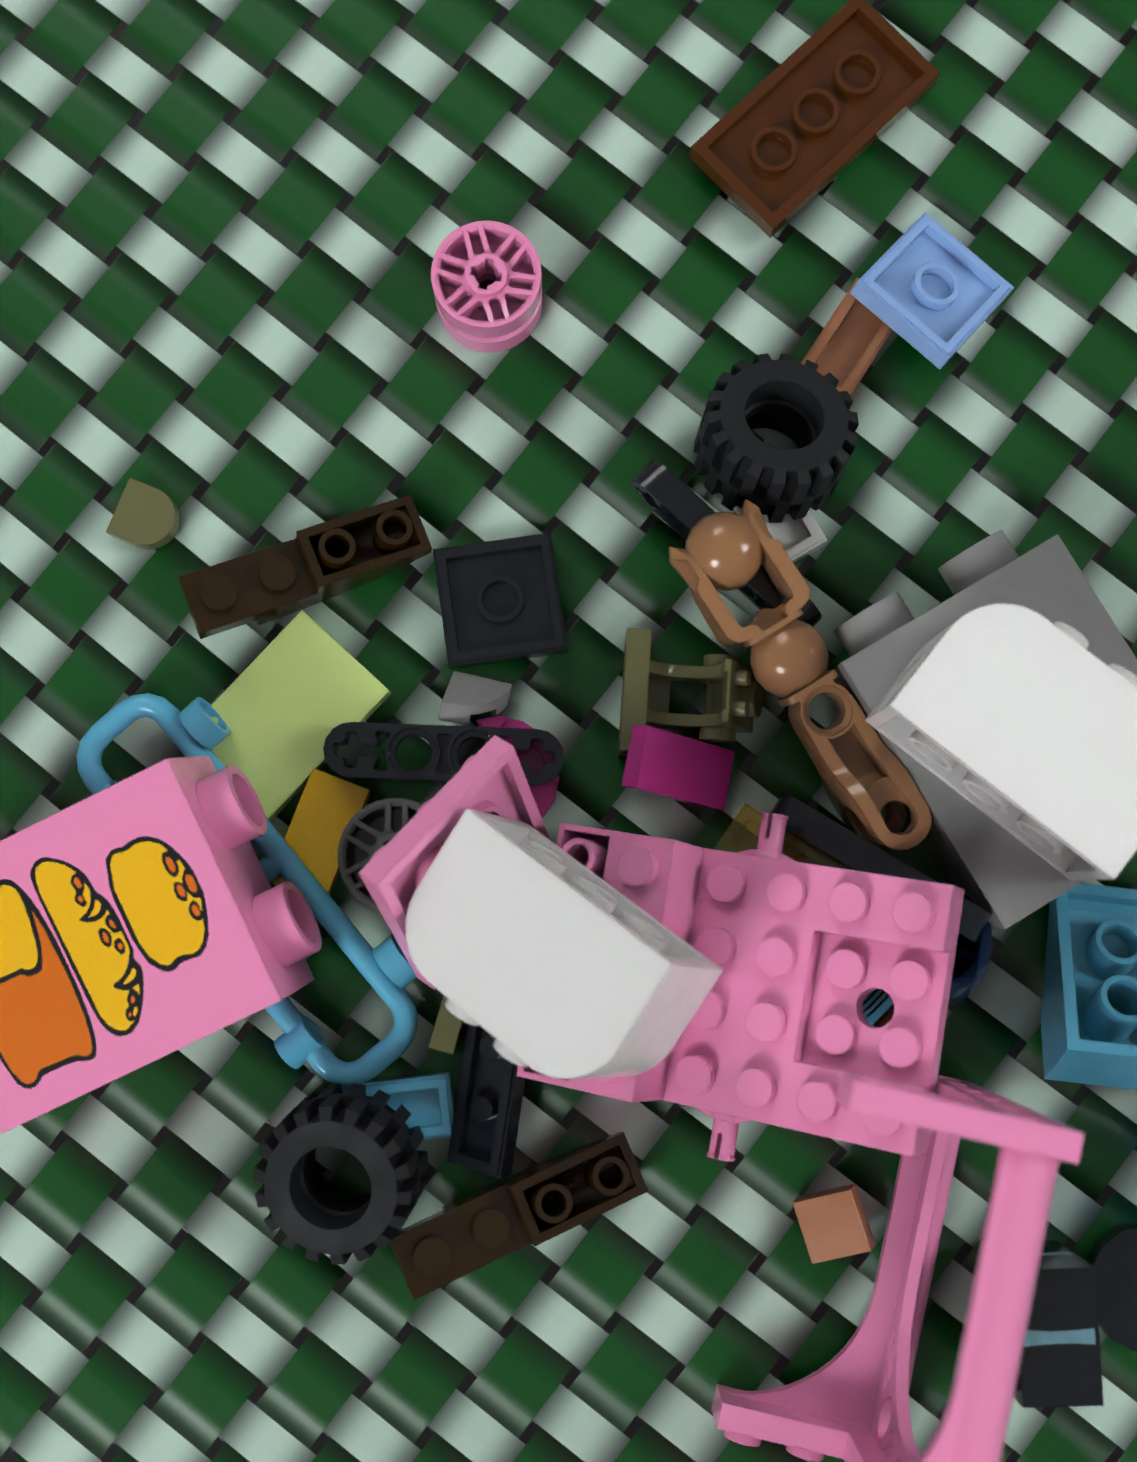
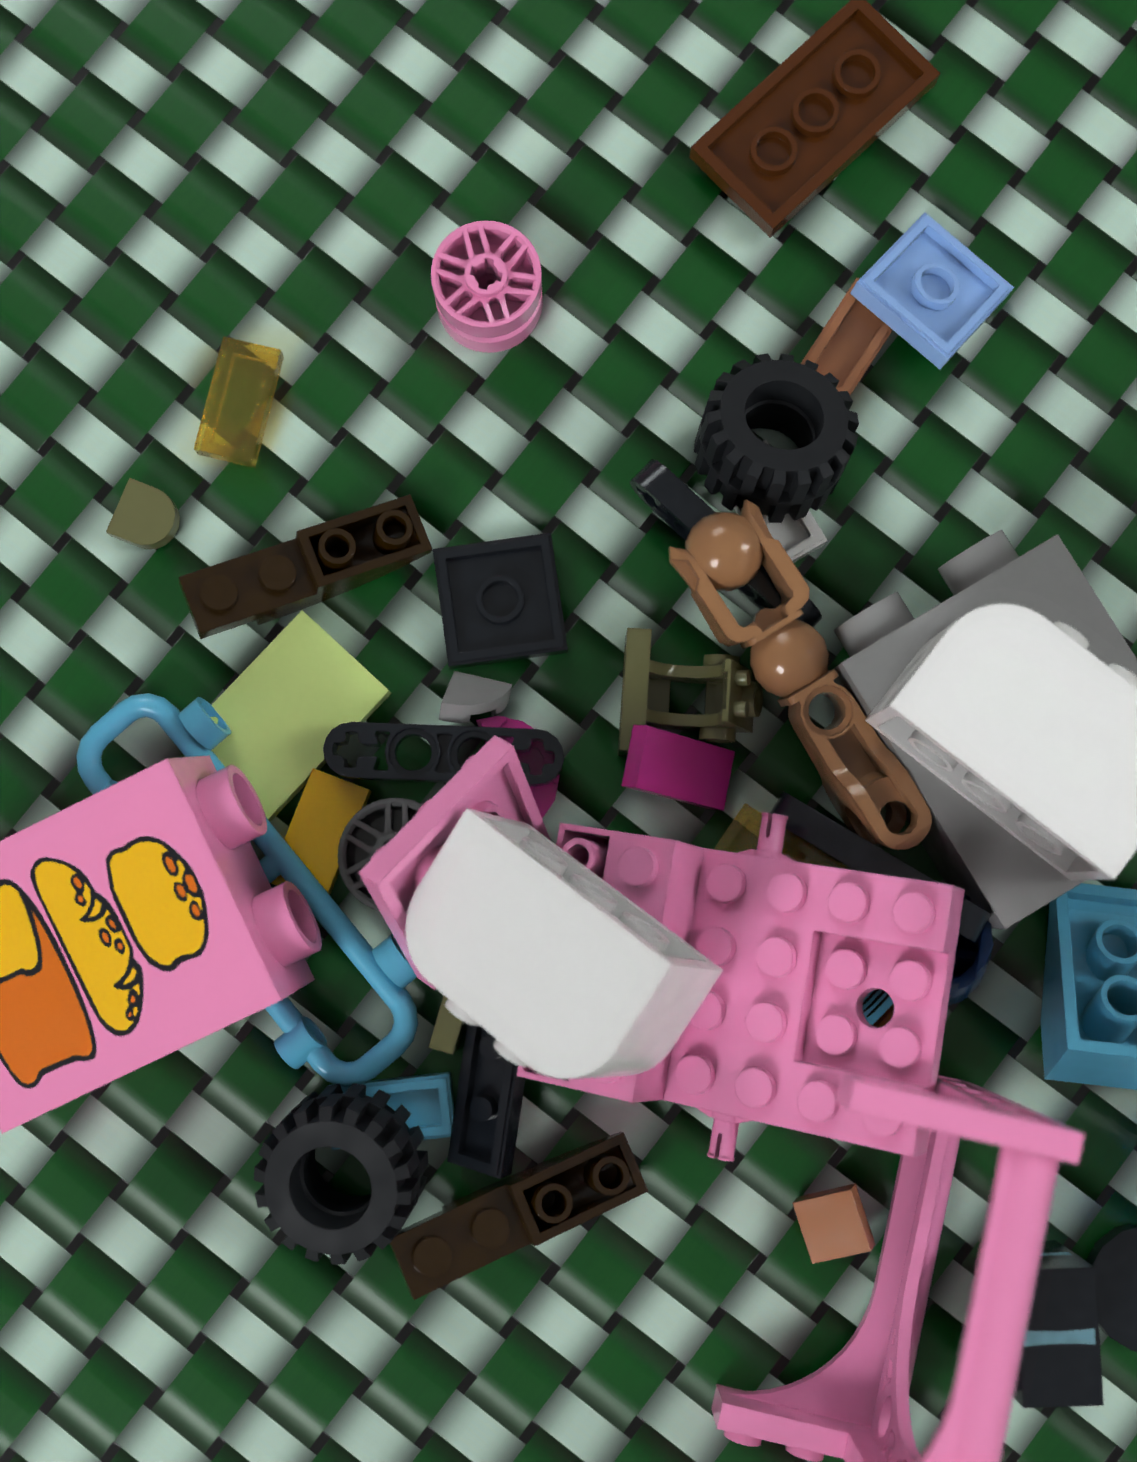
(239, 402): none -> clear yellow tile

